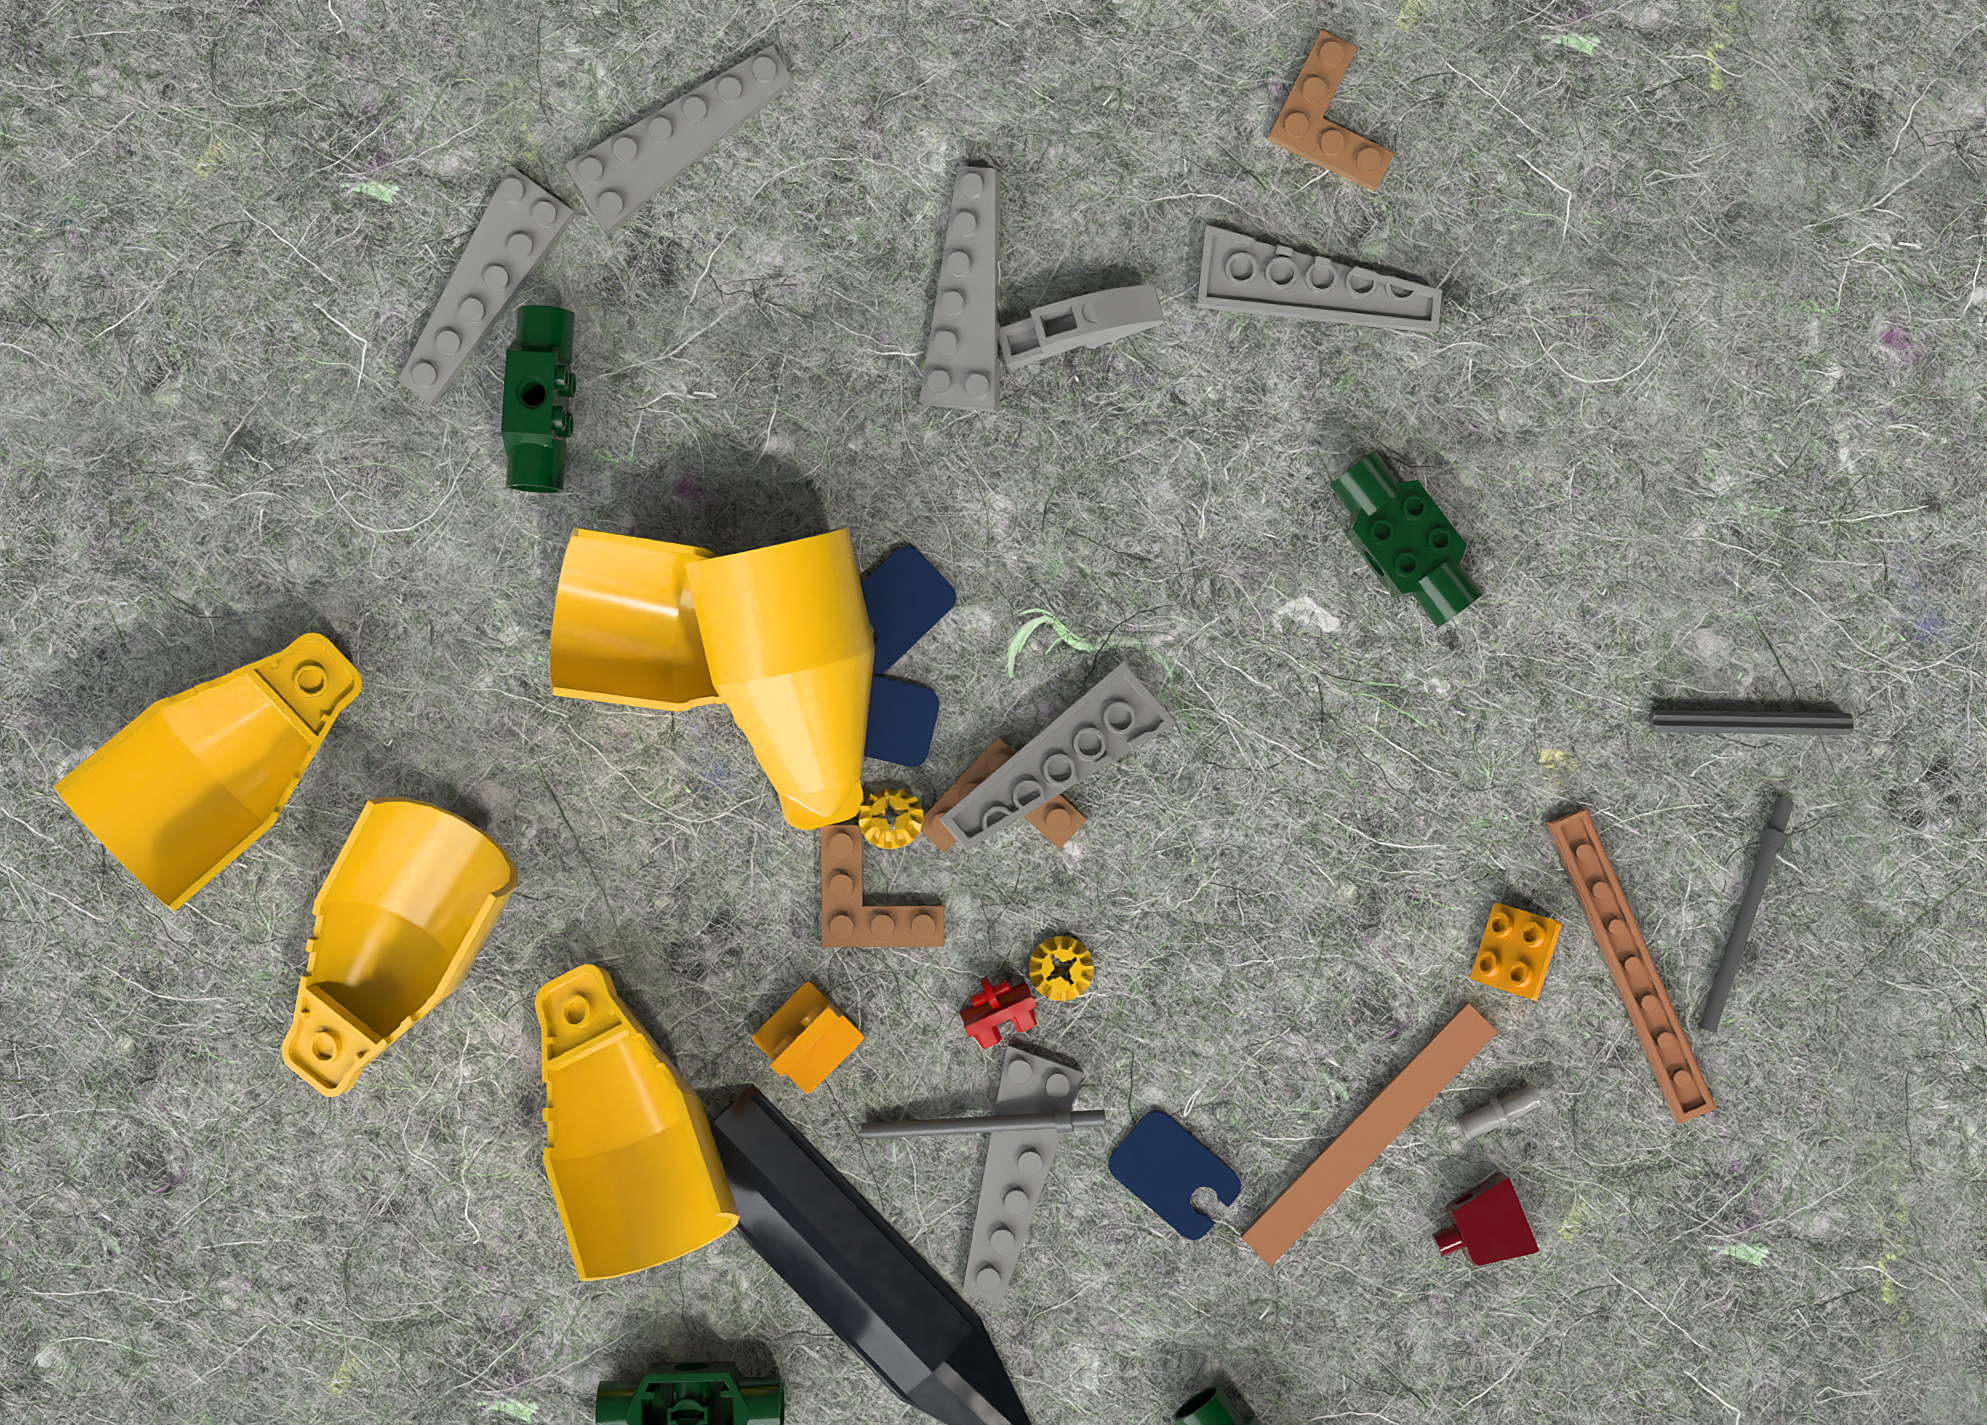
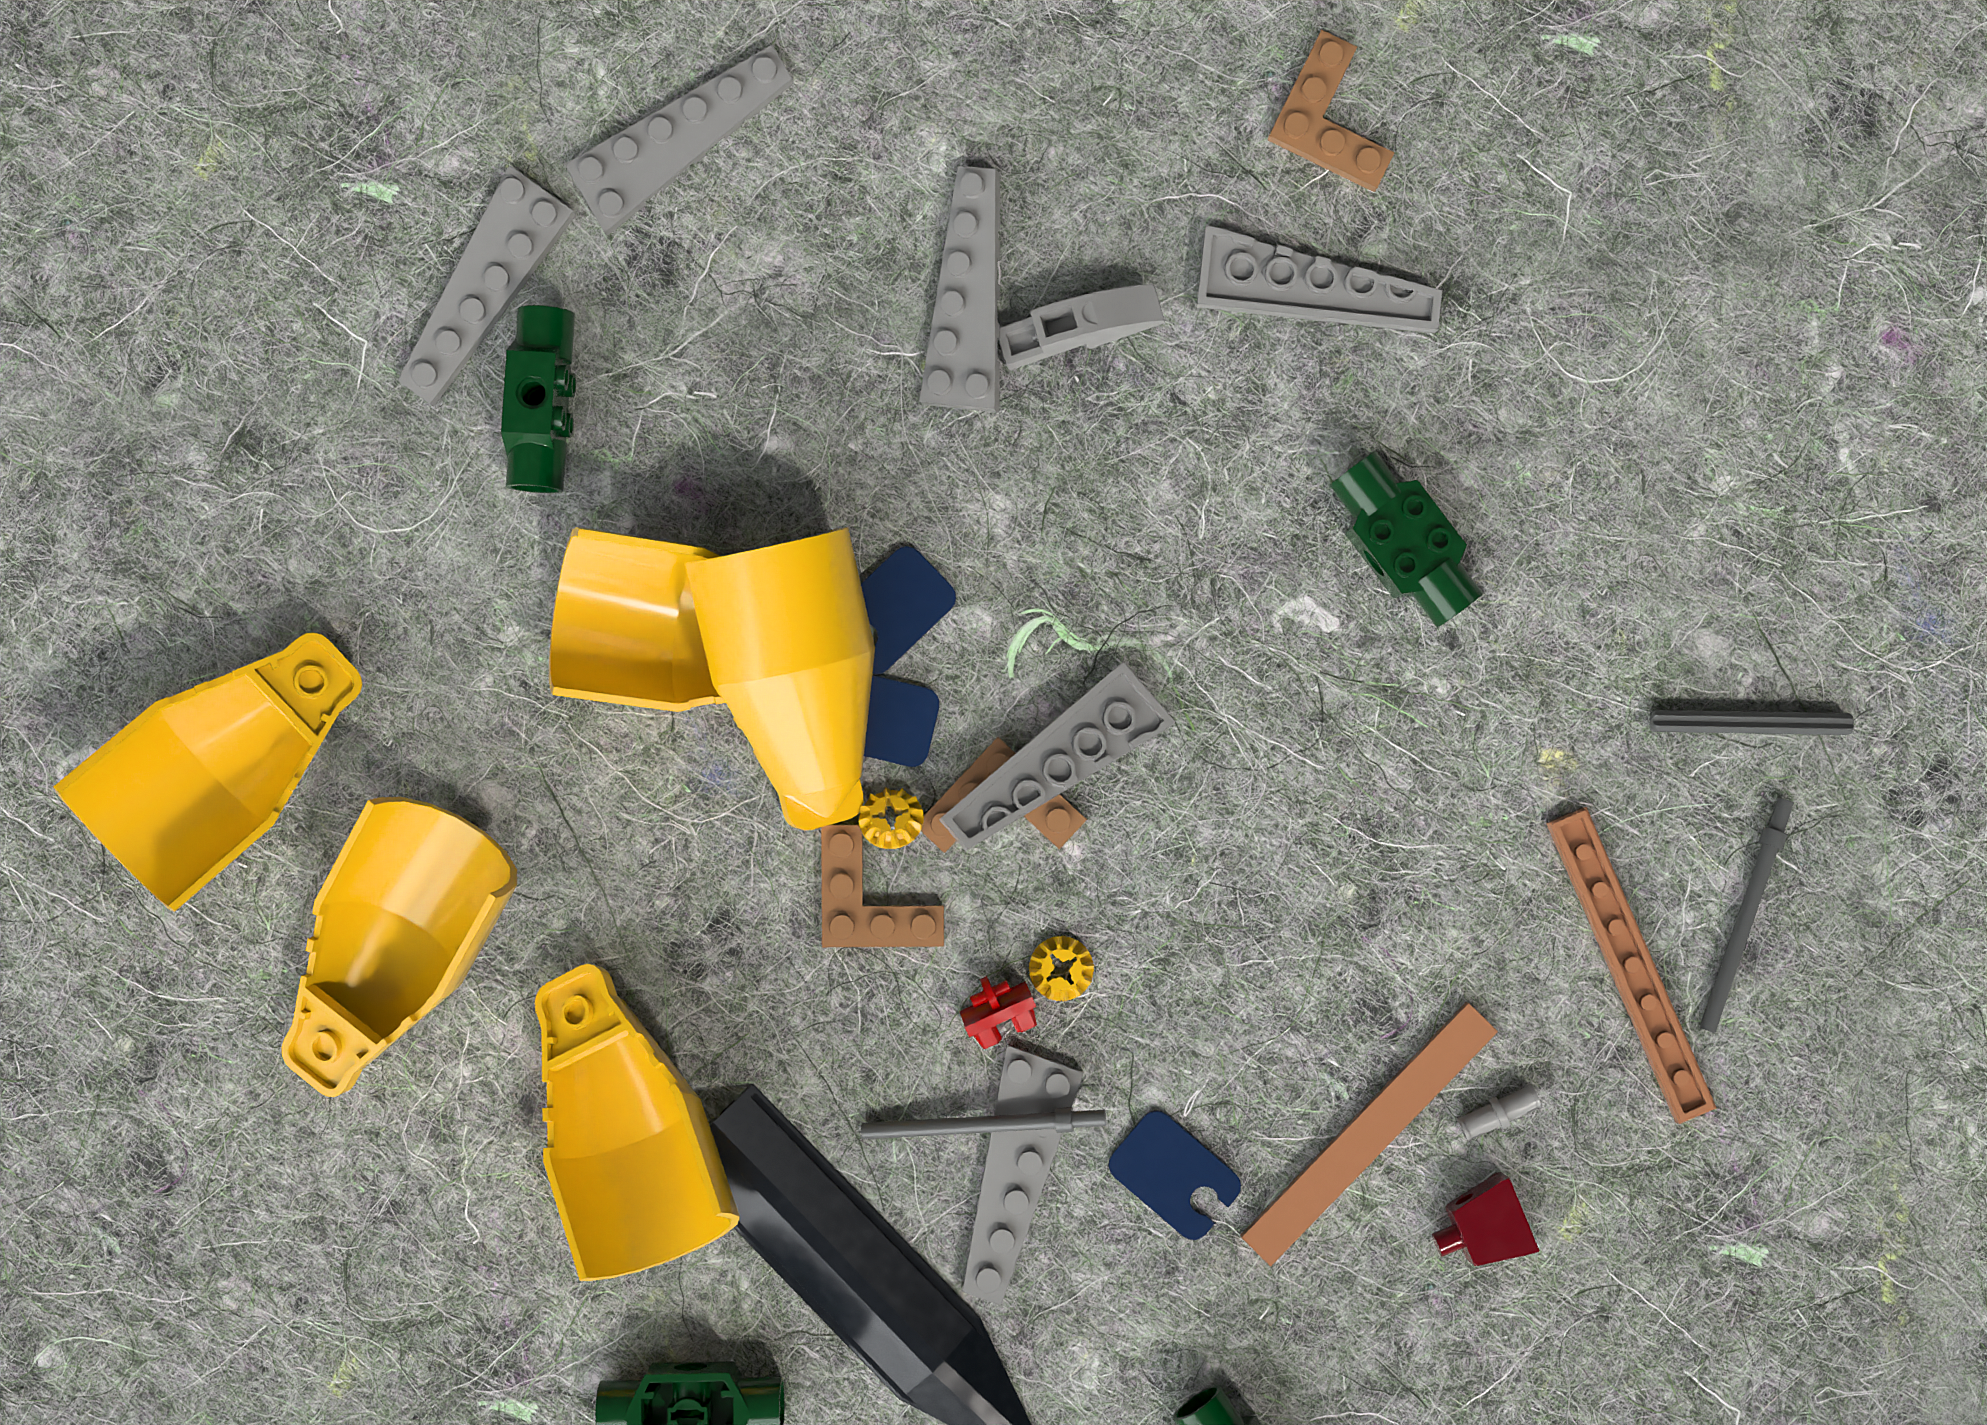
(807, 1038): light orange bracket -> none
(1515, 951): light orange bracket -> none

